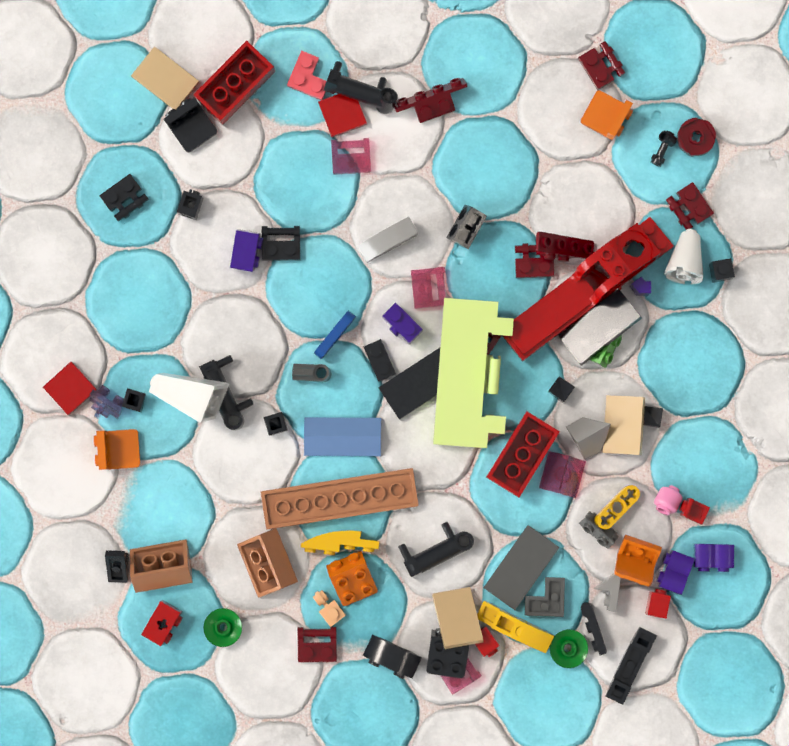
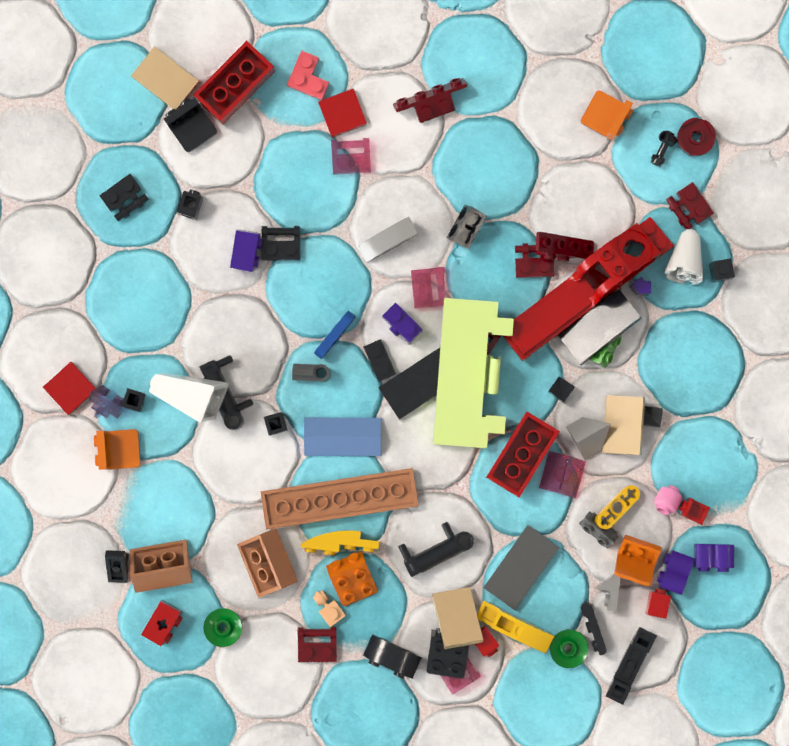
(379, 97): black piece -> none
(551, 603): dark grey plate -> none
(596, 68): dark red plate -> none

